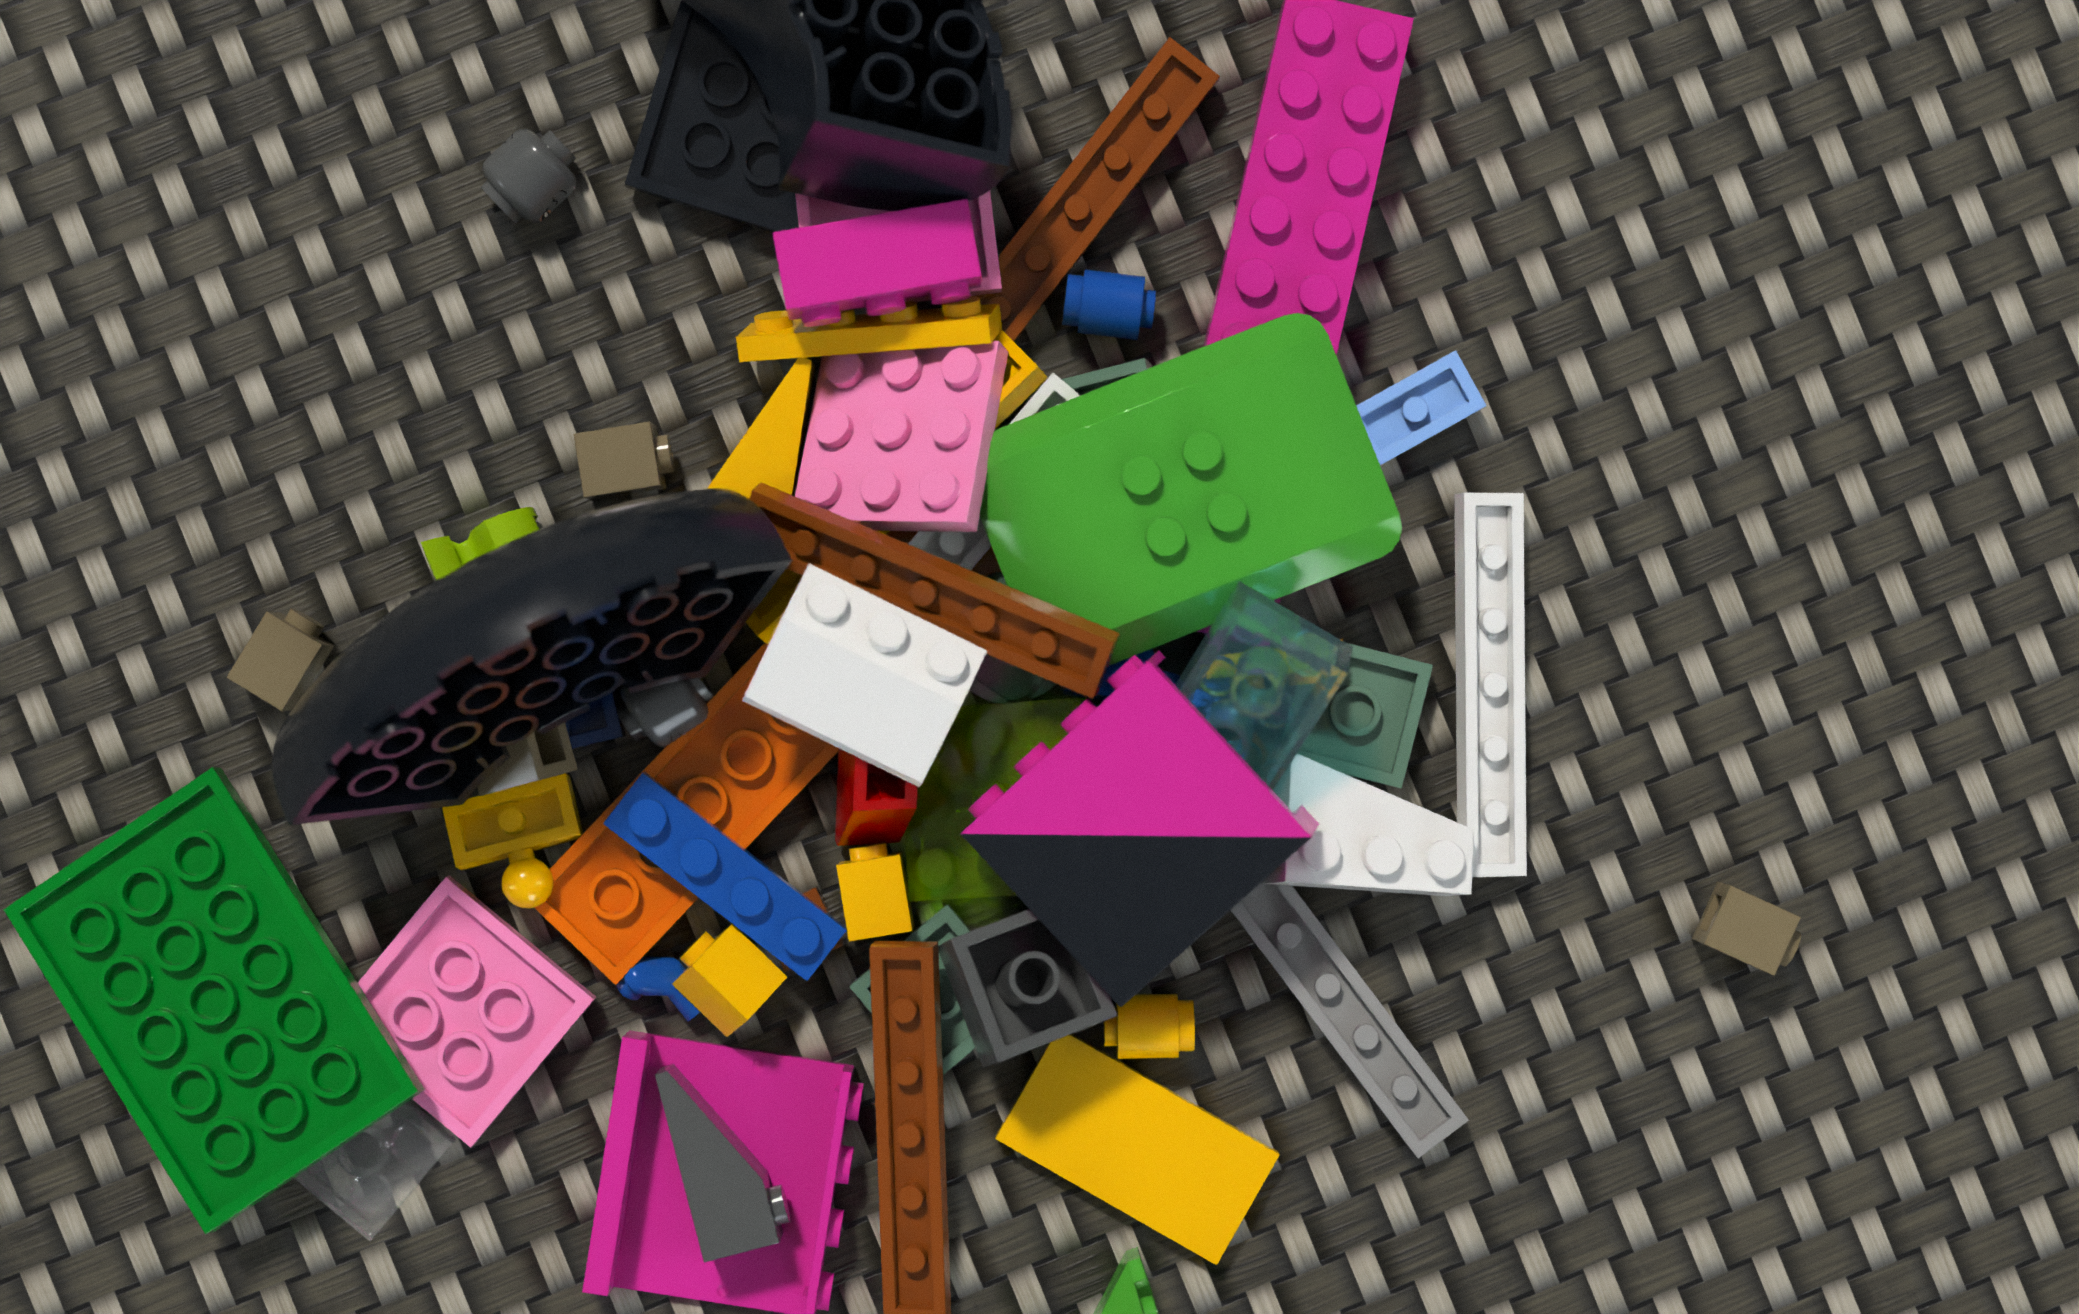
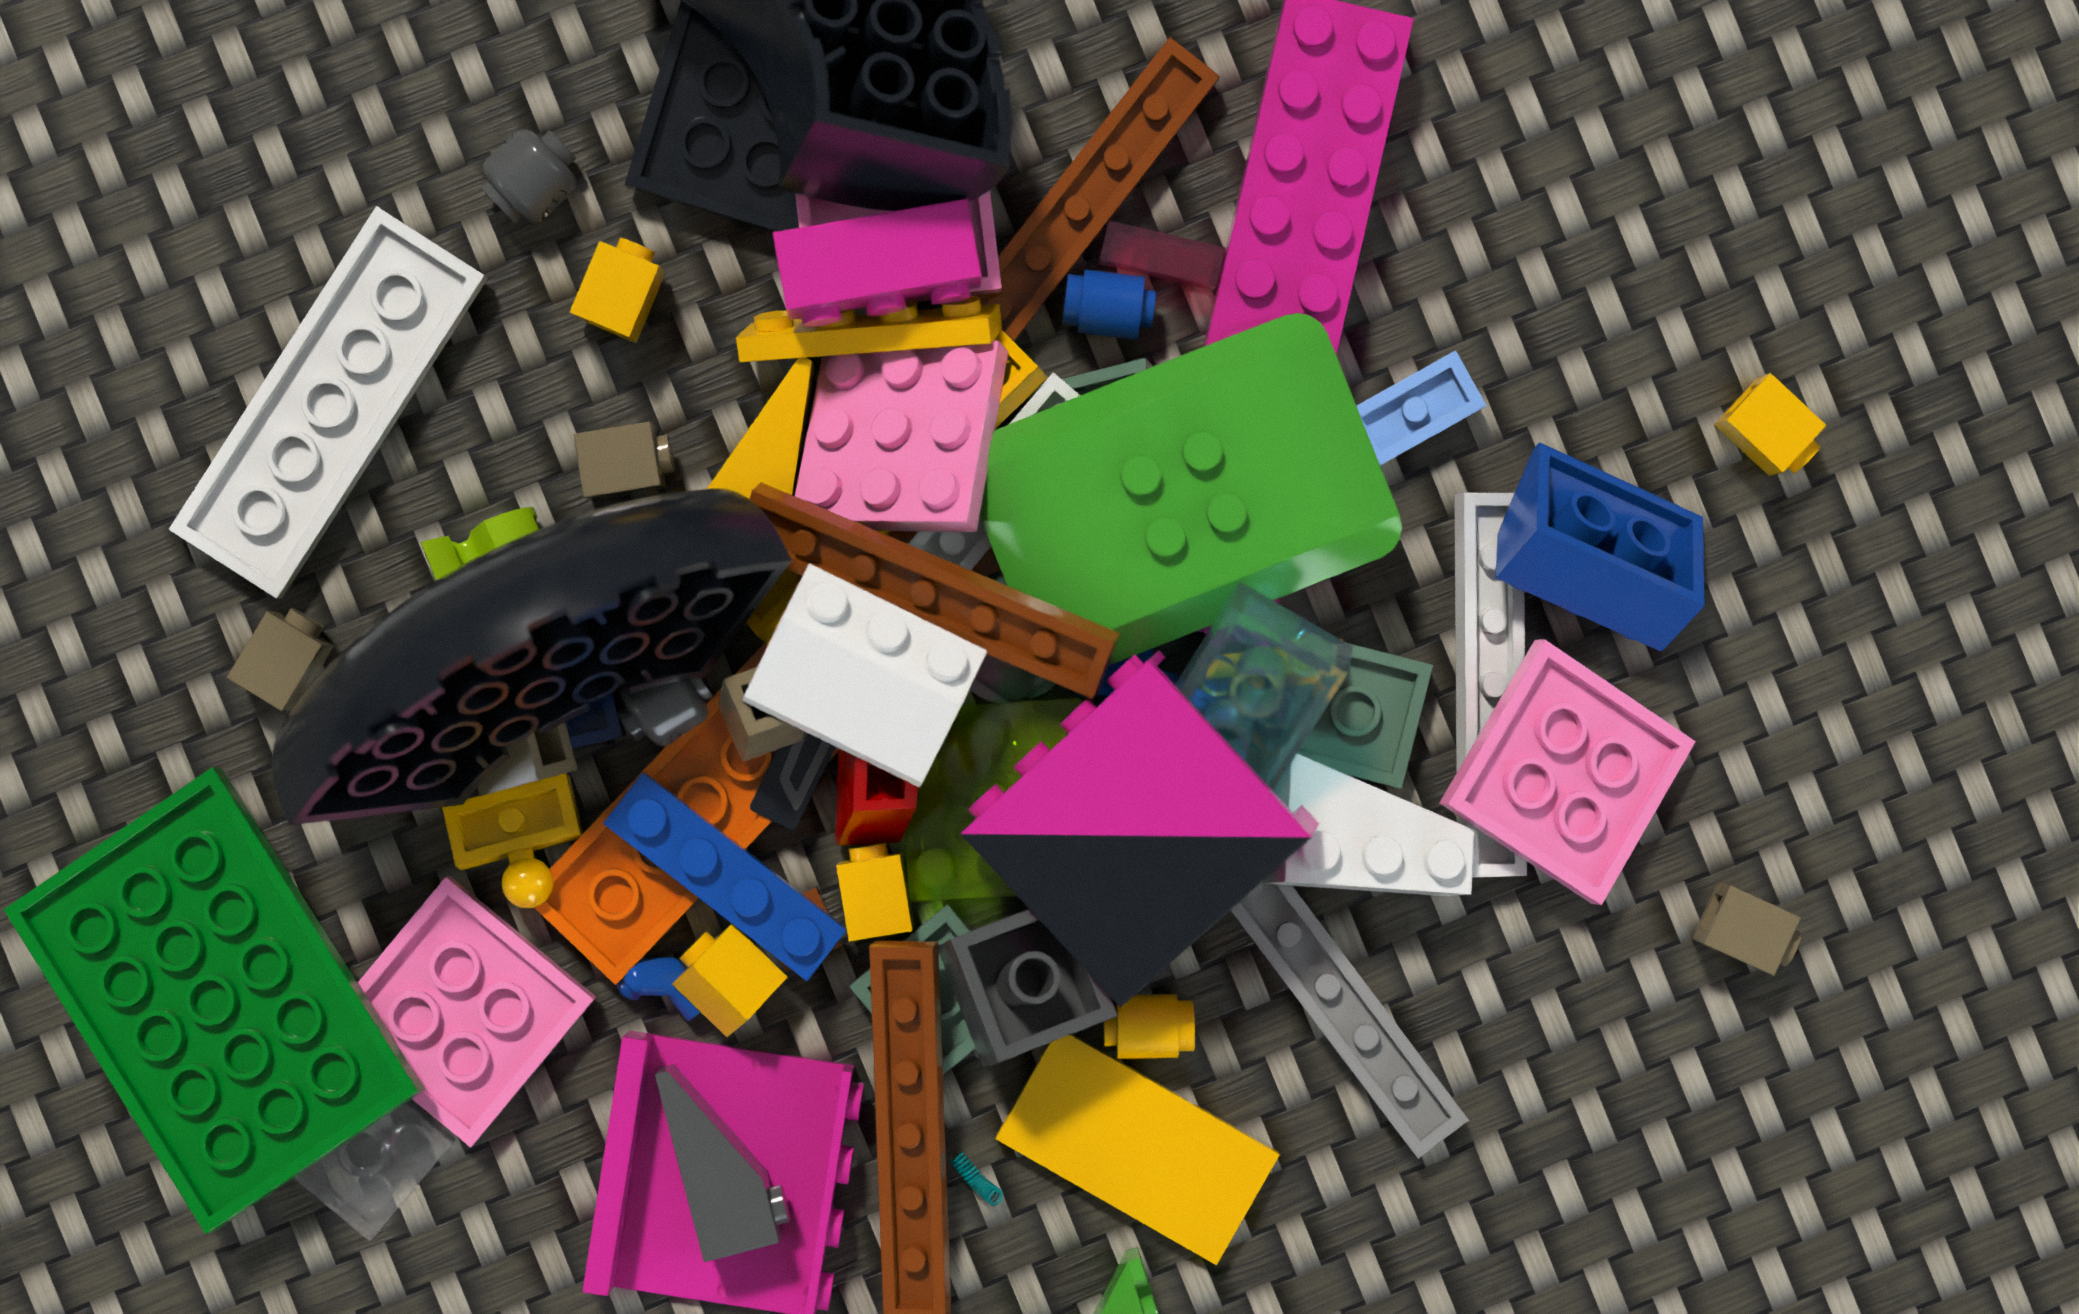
(328, 403): none -> white plate
(619, 289): none -> yellow brick
(751, 728): none -> dark tan brick
(792, 780): none -> black sticker
(987, 1186): none -> teal leg
(1162, 255): none -> clear pink piece
(1567, 772): none -> bright pink plate
(1602, 549): none -> blue slope
(1772, 426): none -> yellow brick

